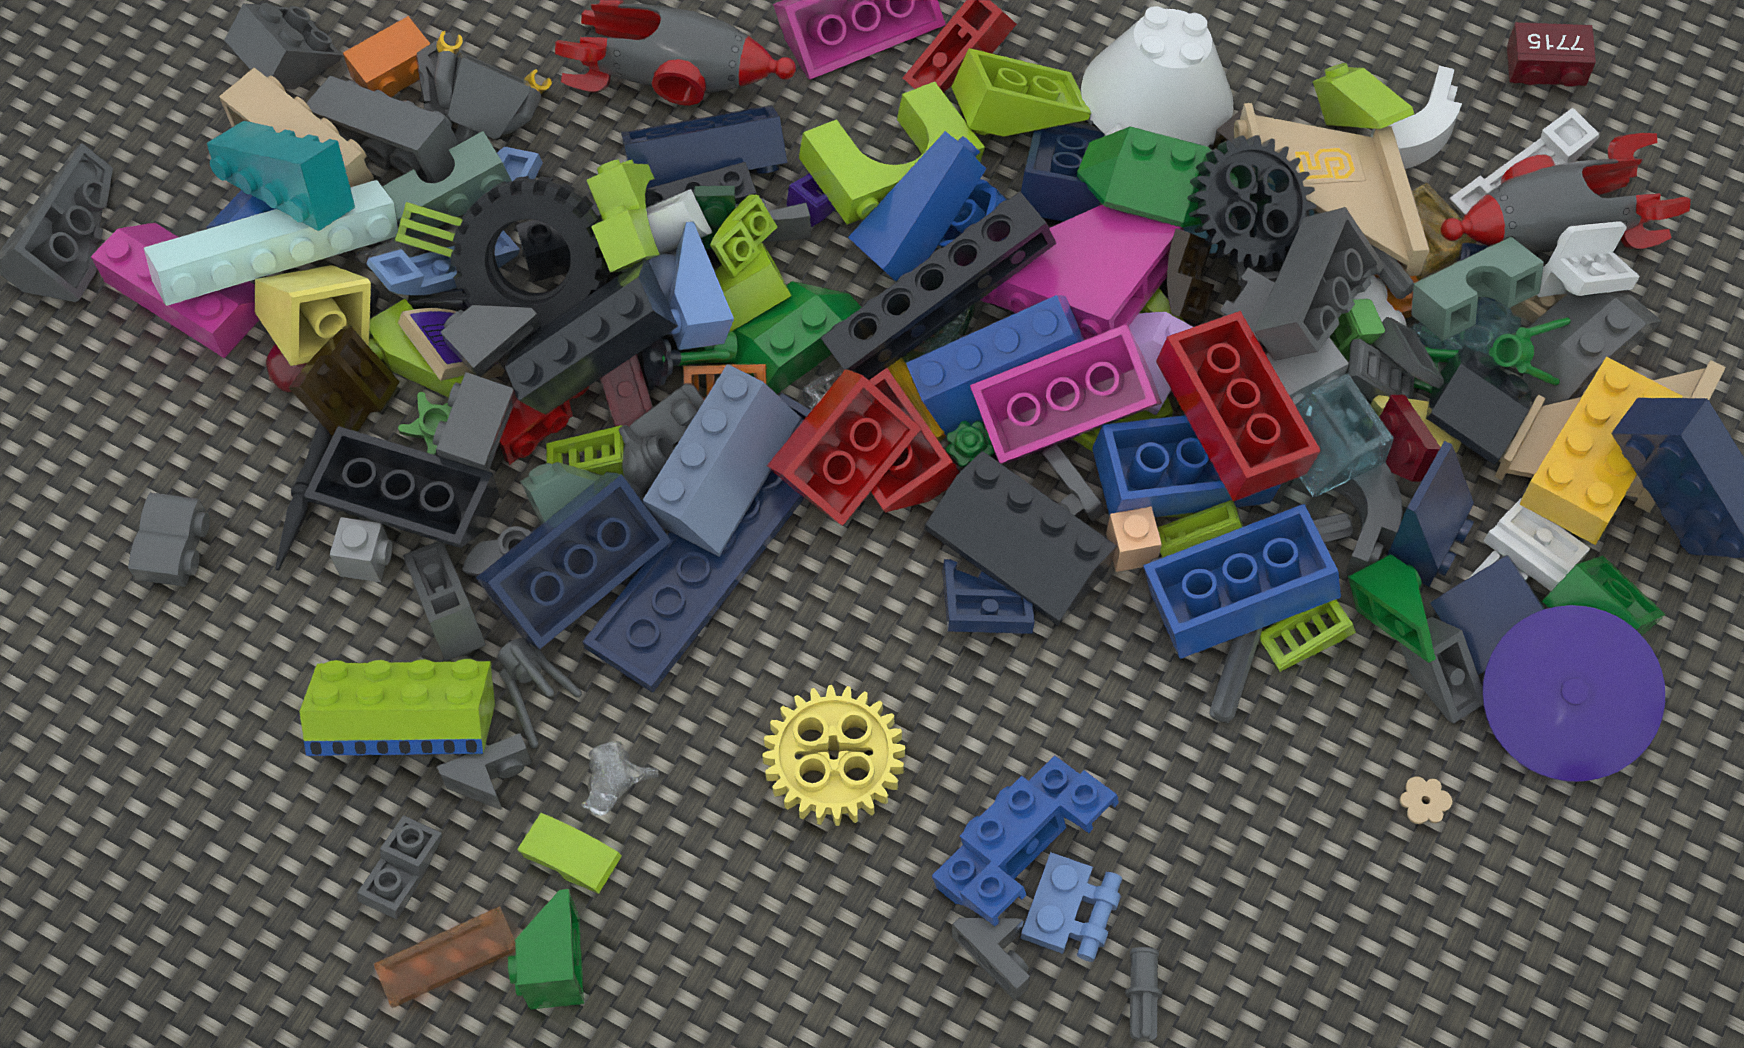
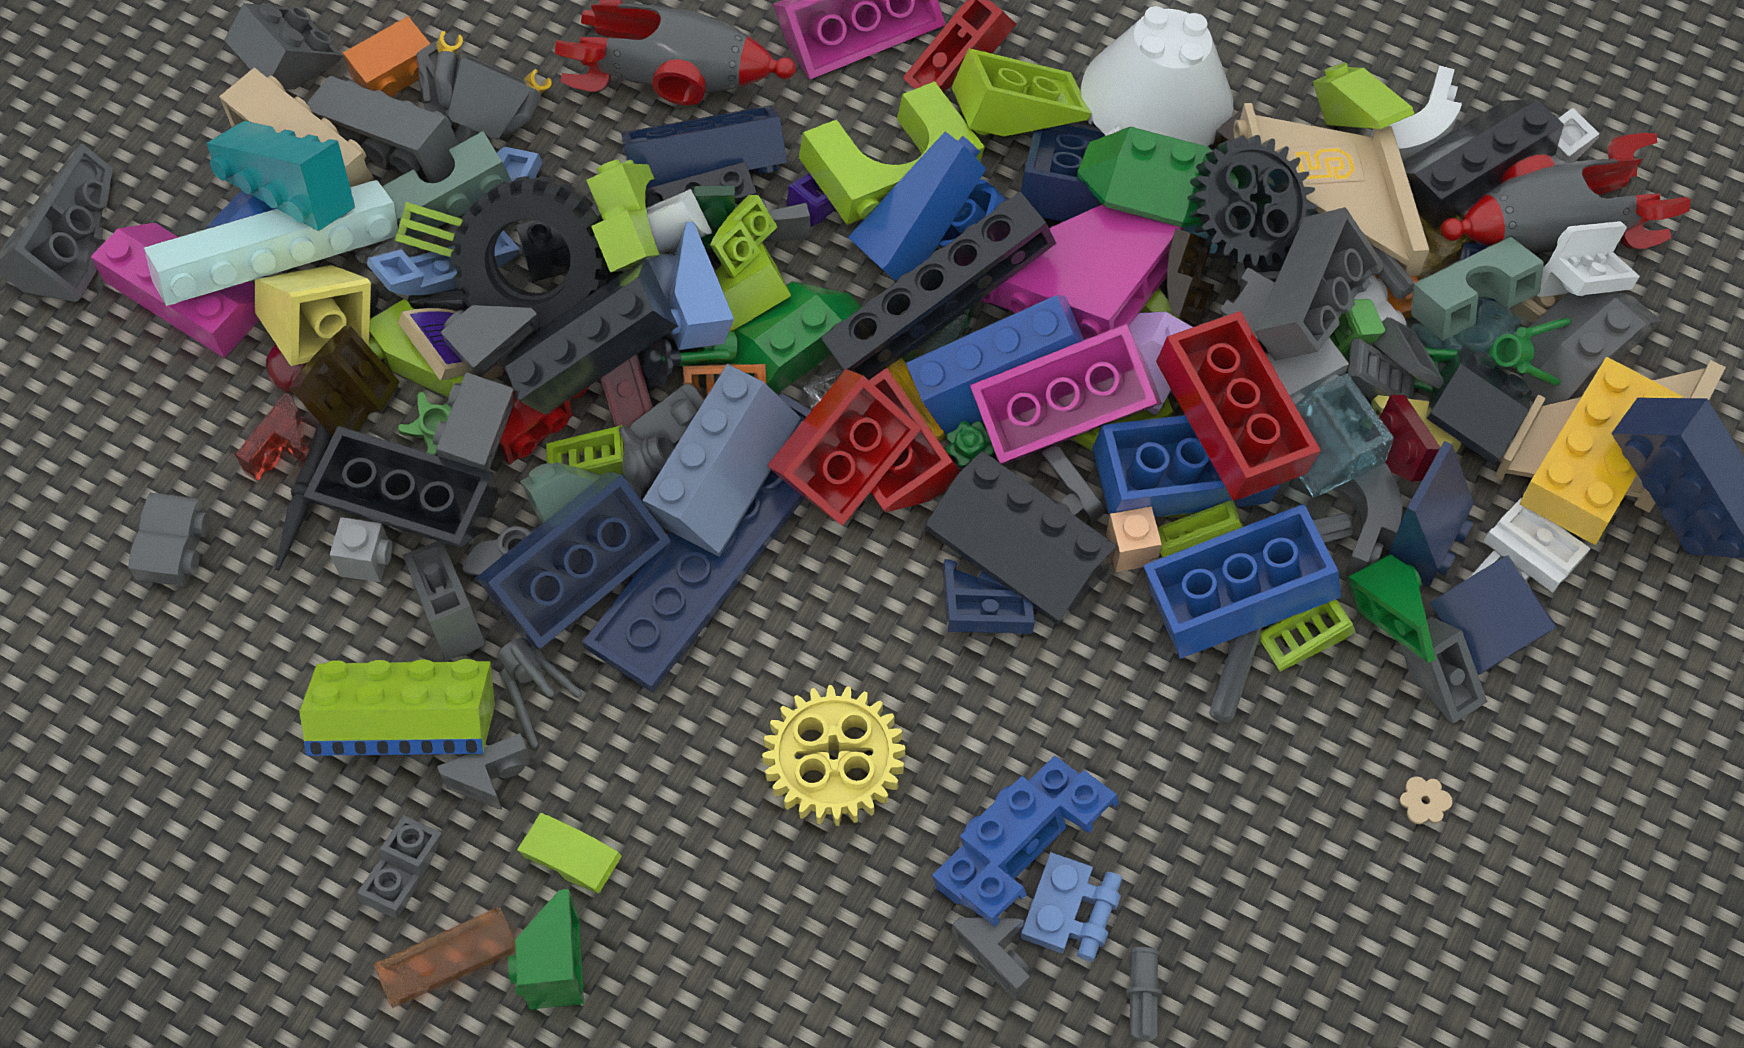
(277, 432): none -> clear red slope
(612, 776): clear animal -> none
(1475, 156): none -> black slope
(1551, 54): dark red brick -> none
(1573, 693): dark purple dish -> none
(1604, 587): green slope -> none

